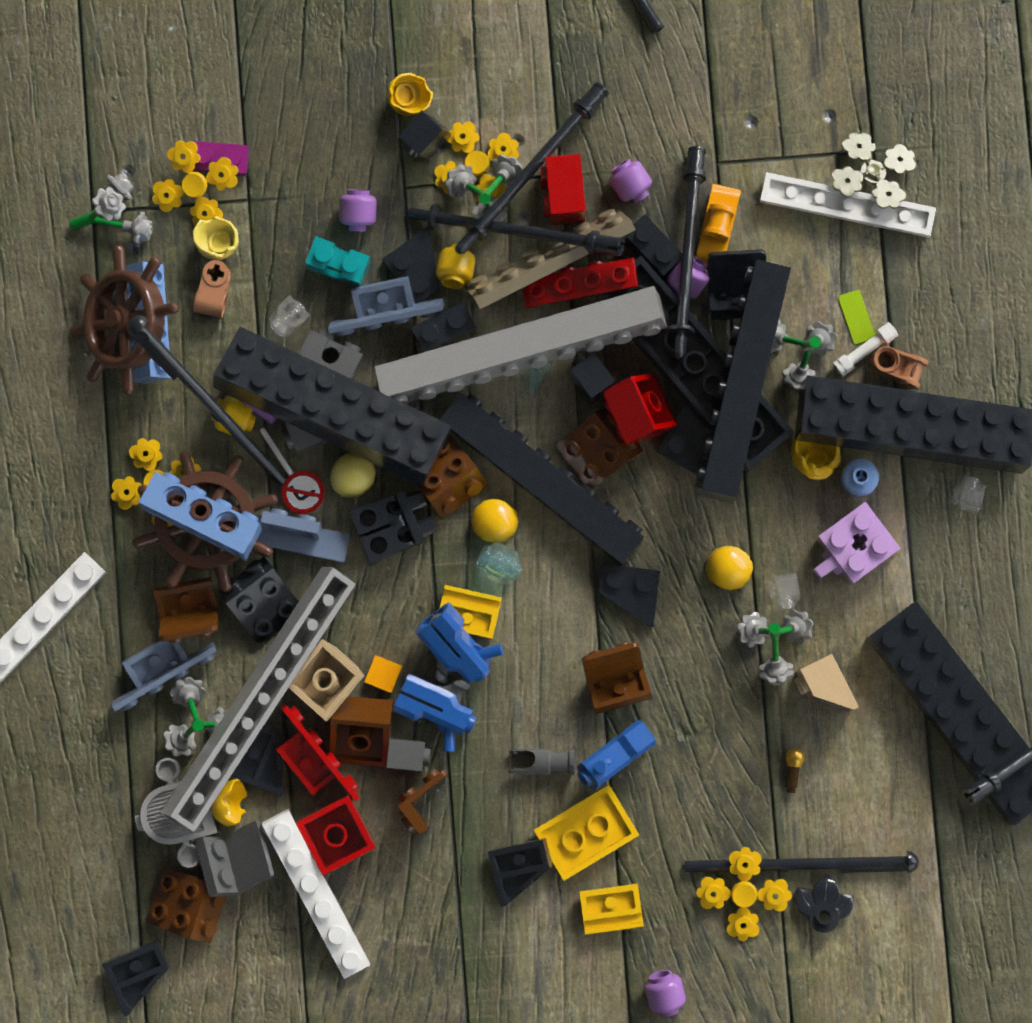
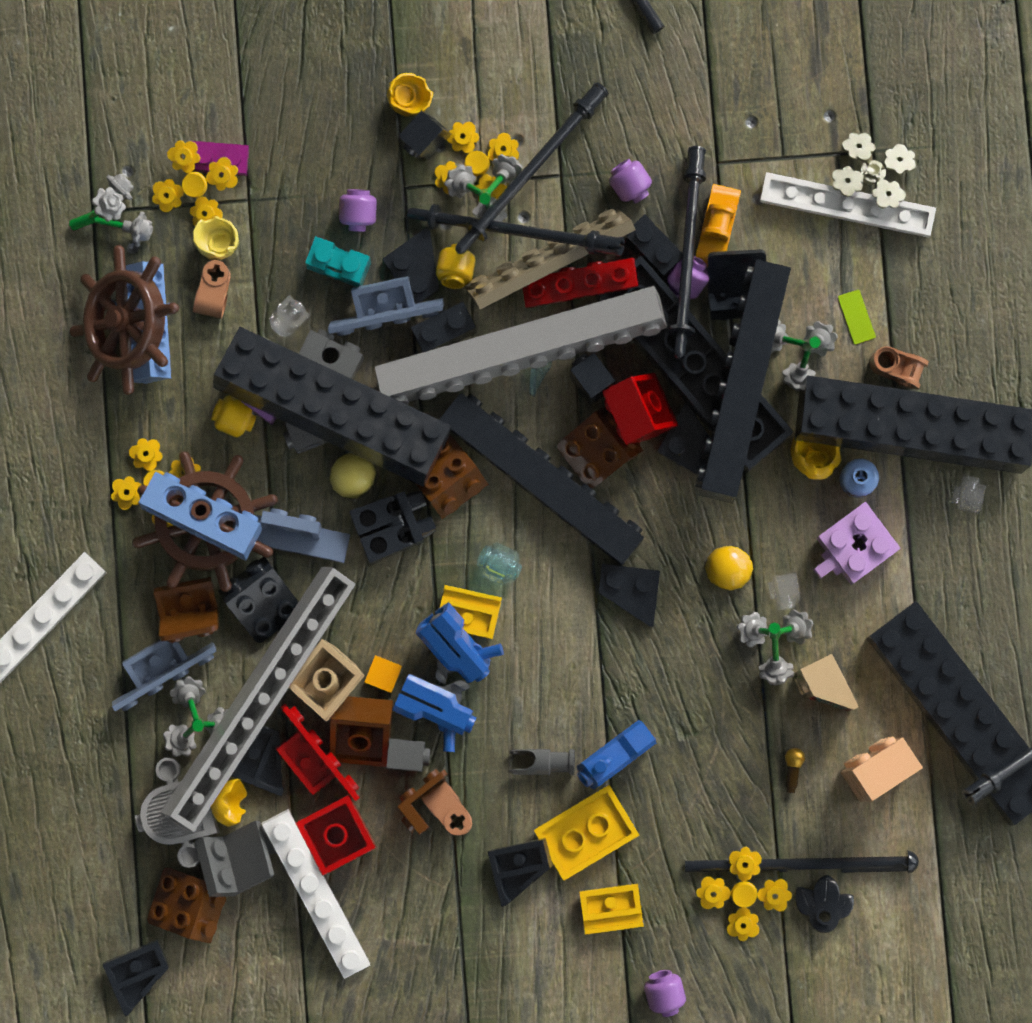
(153, 346): black bar -> none
(302, 490): piece -> none
(444, 805): none -> nougat piece
(494, 520): yellow hair -> none
(565, 189): red brick -> none
(616, 677): reddish brown bracket -> none
(880, 770): none -> light nougat brick
(884, 335): white bar -> none

